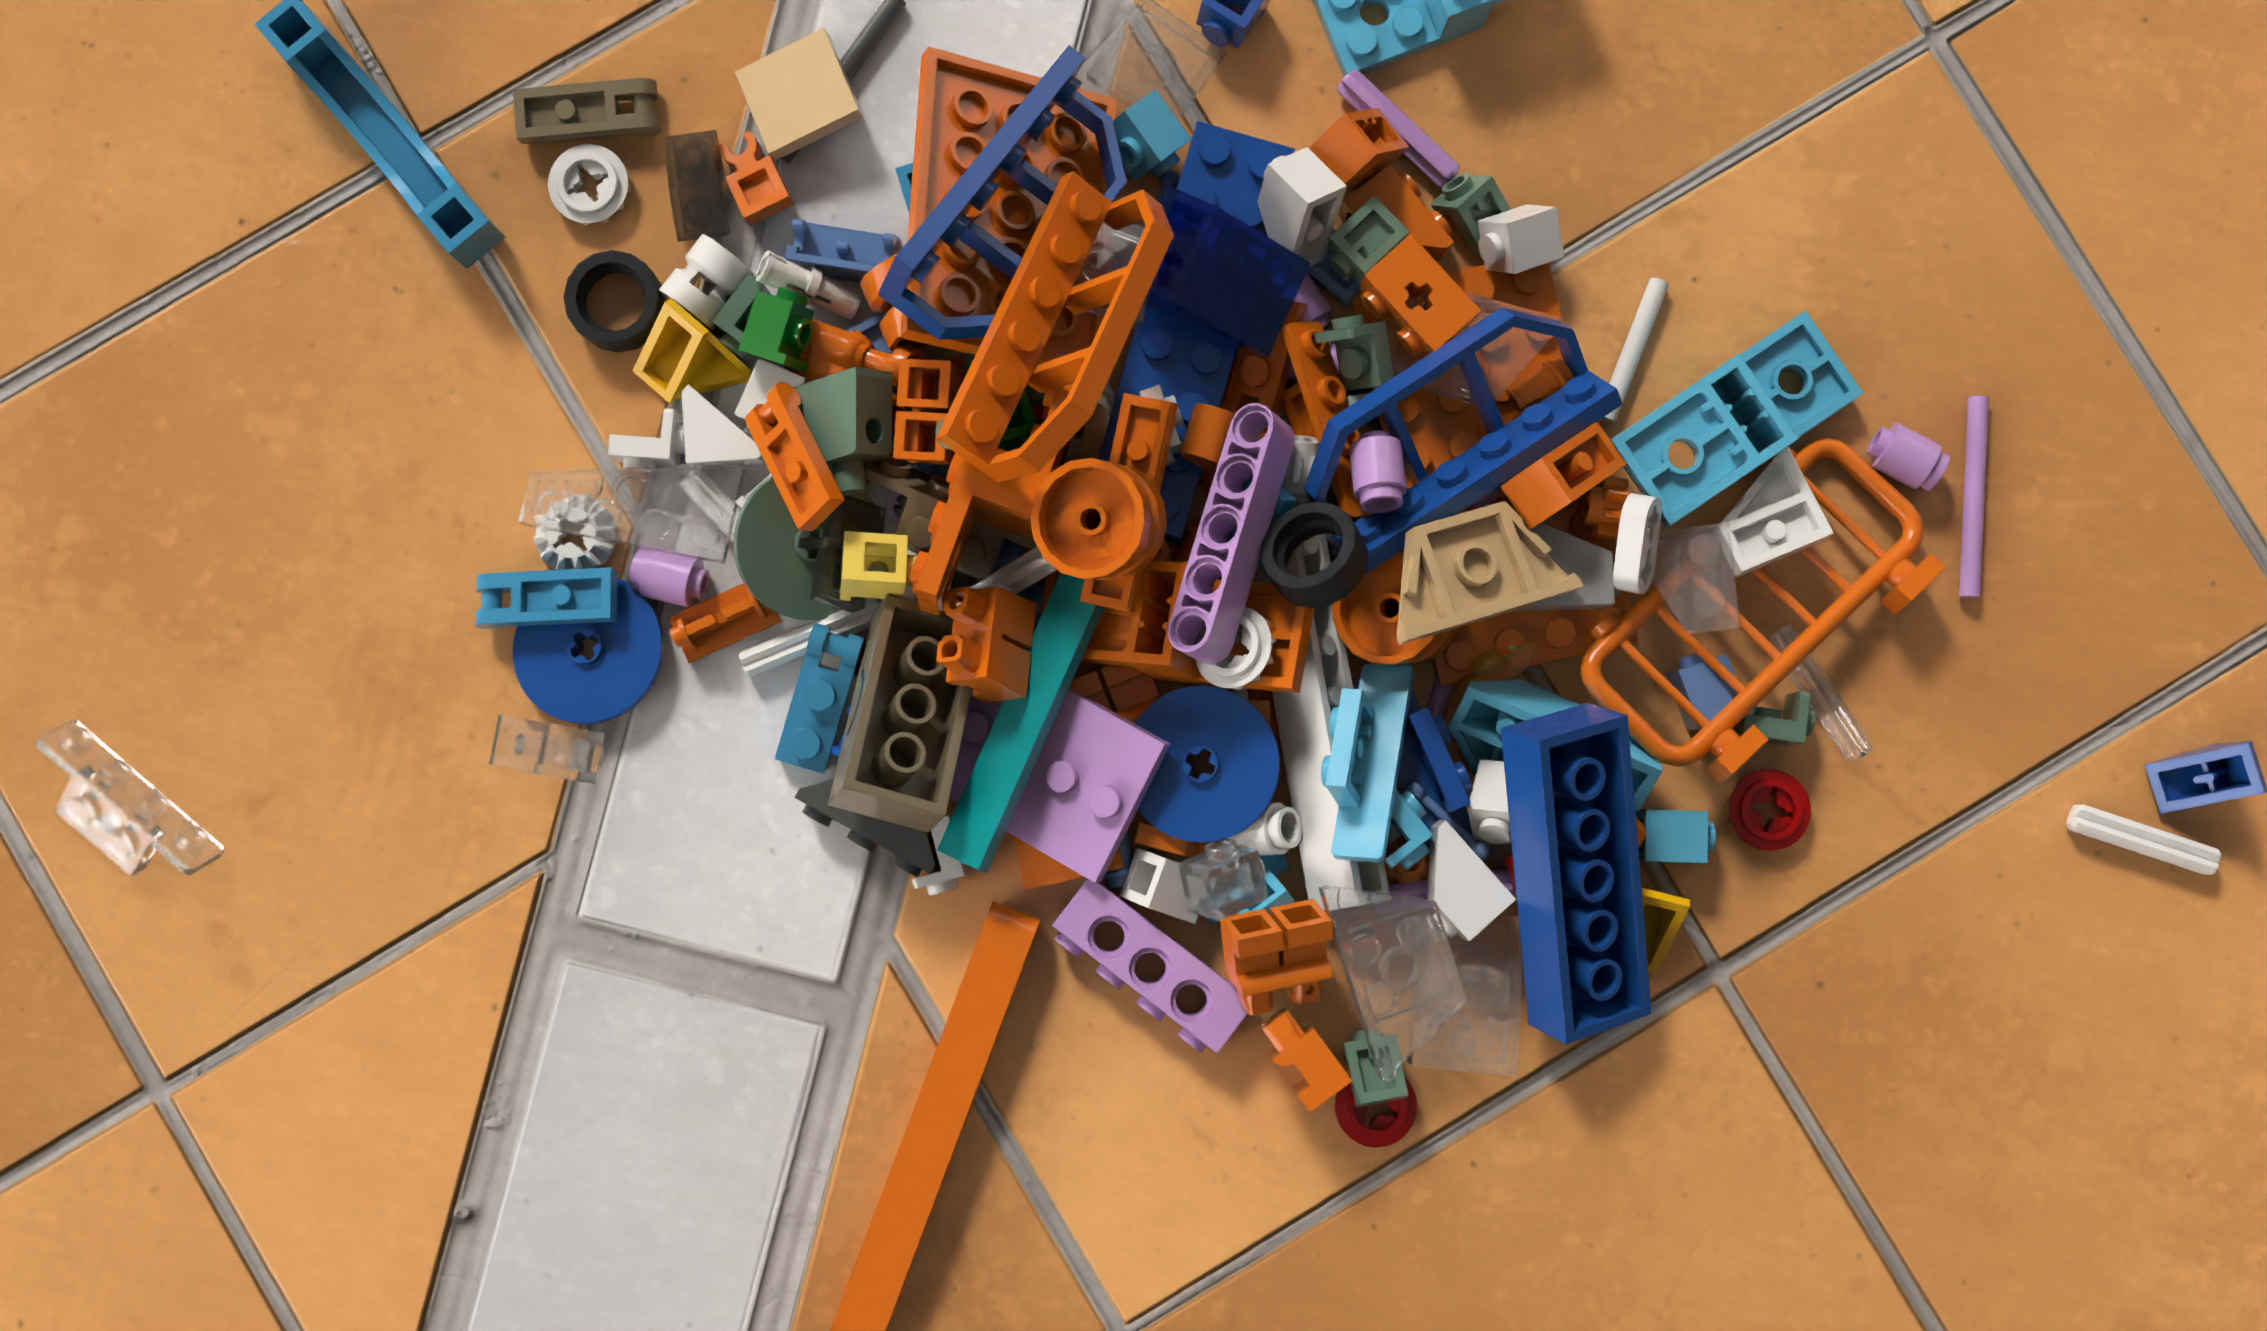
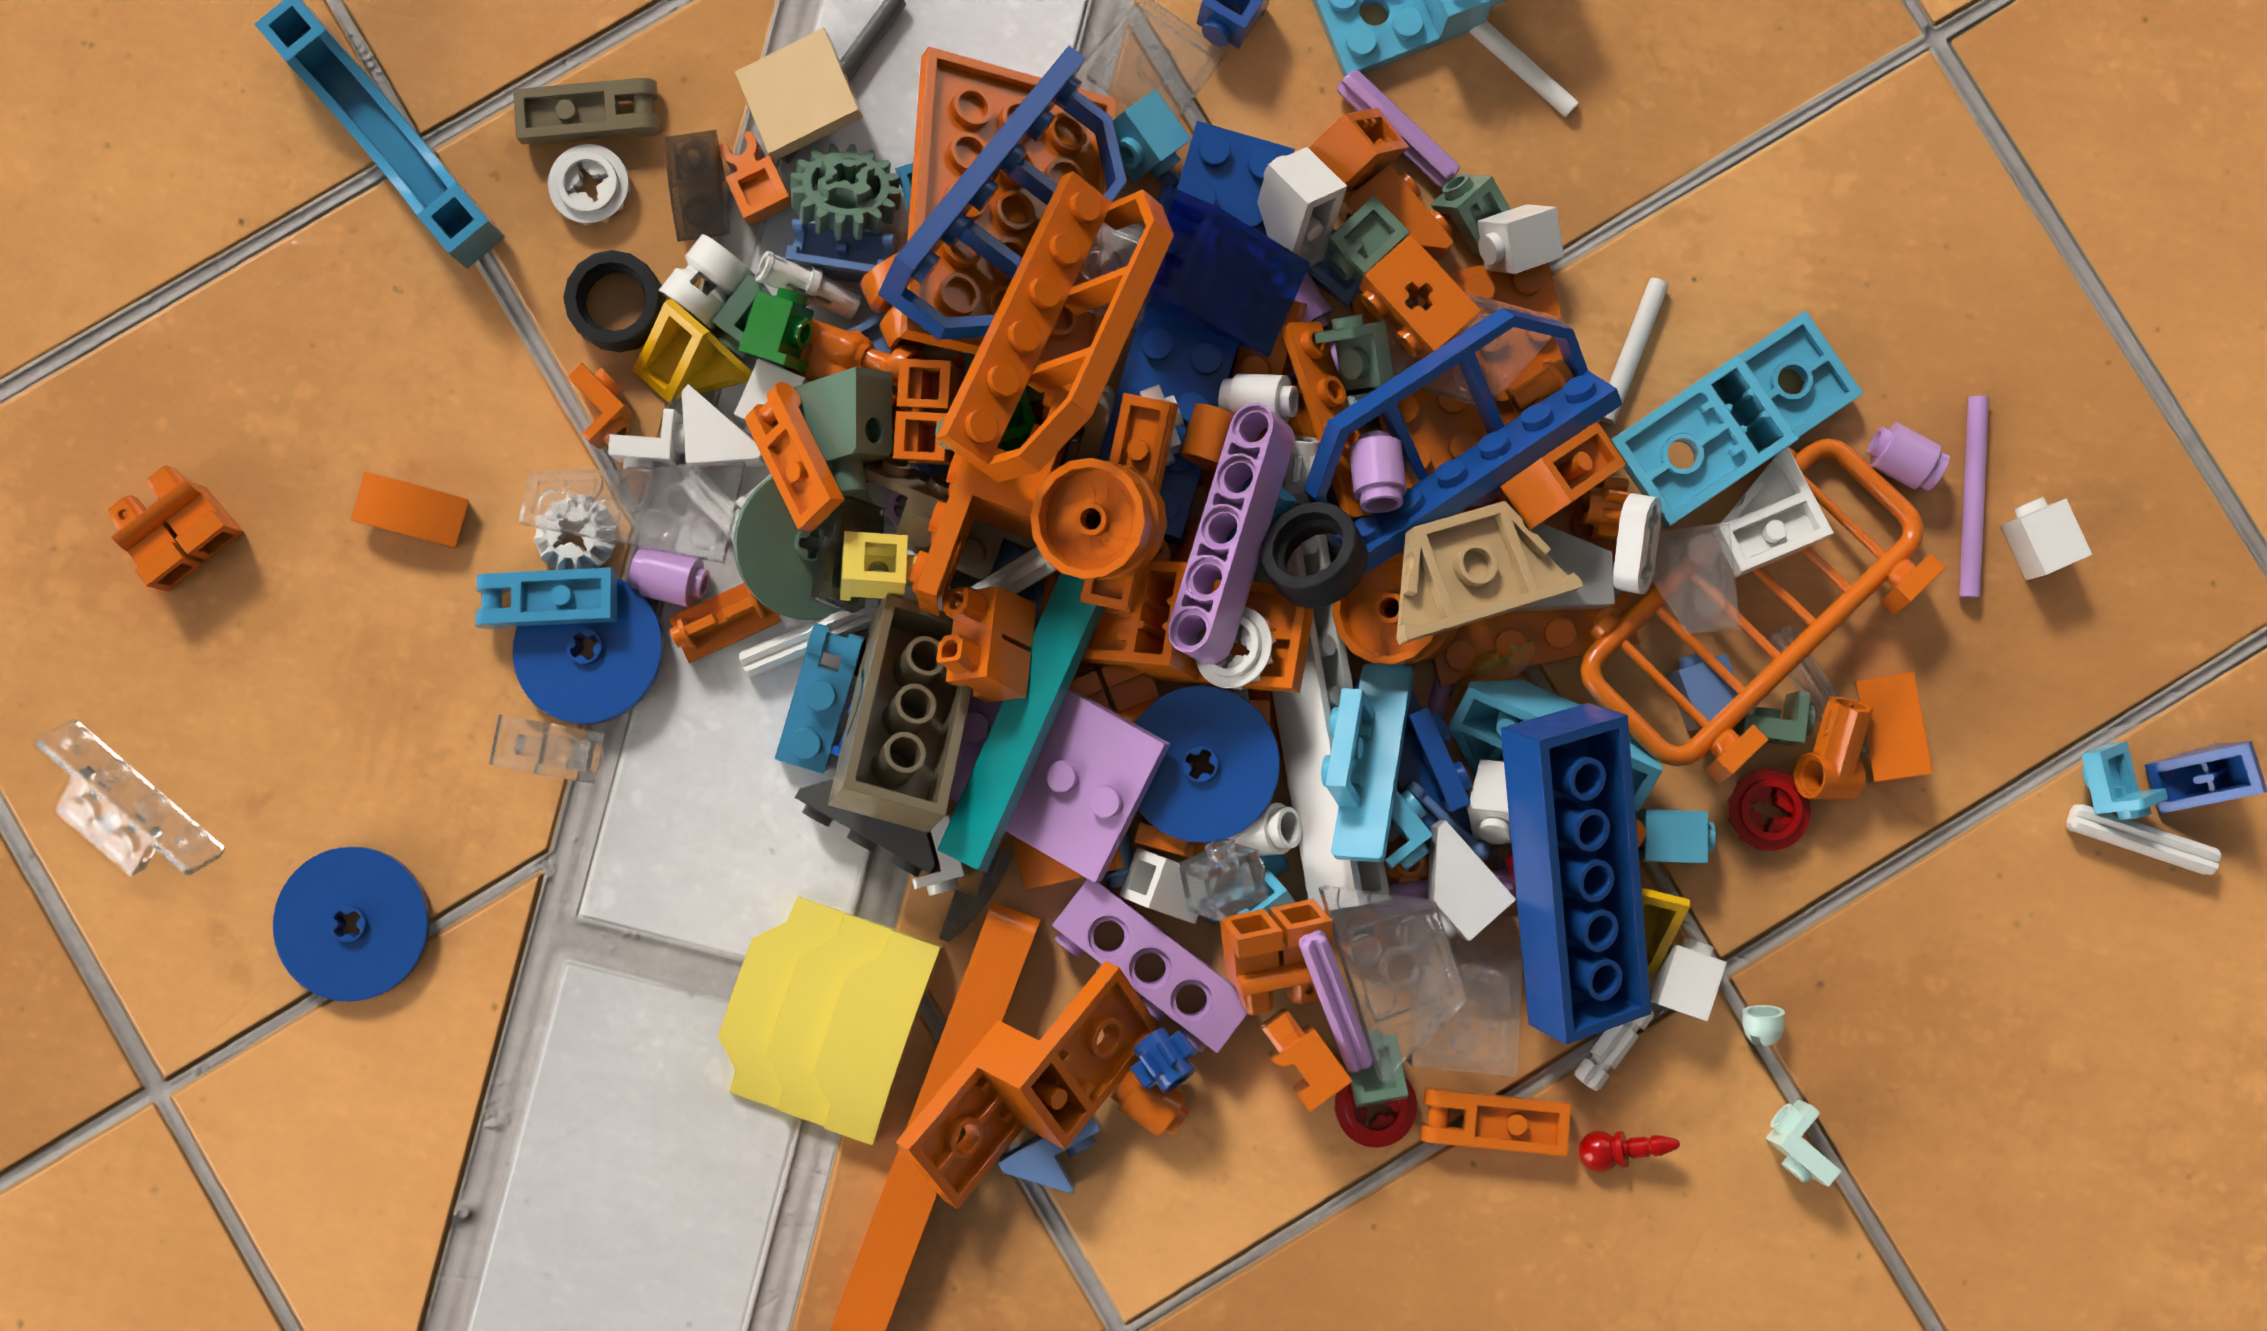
(174, 530): none -> orange hips
(311, 923): none -> blue piece
(409, 509): none -> orange slope
(603, 393): none -> orange bracket
(826, 1016): none -> light yellow slope
(845, 191): none -> sand green gear
(968, 905): none -> clear smoke slope
(1028, 1084): none -> orange bracket
(1040, 1159): none -> medium blue slope
(1150, 1107): none -> orange brick
(1163, 1060): none -> blue gear
(1266, 389): none -> white brick
(1335, 1001): none -> lavender axle
(1498, 1122): none -> orange plate
(1525, 68): none -> white bar
(1602, 1151): none -> red bar
(1609, 1052): none -> white axle
(1688, 979): none -> white brick
(1763, 1024): none -> light aqua hinge
(1801, 1157): none -> light aqua bracket
(1834, 765): none -> orange piece
(1896, 727): none -> orange hinge
(2045, 537): none -> white brick
(2113, 783): none -> medium azure bracket

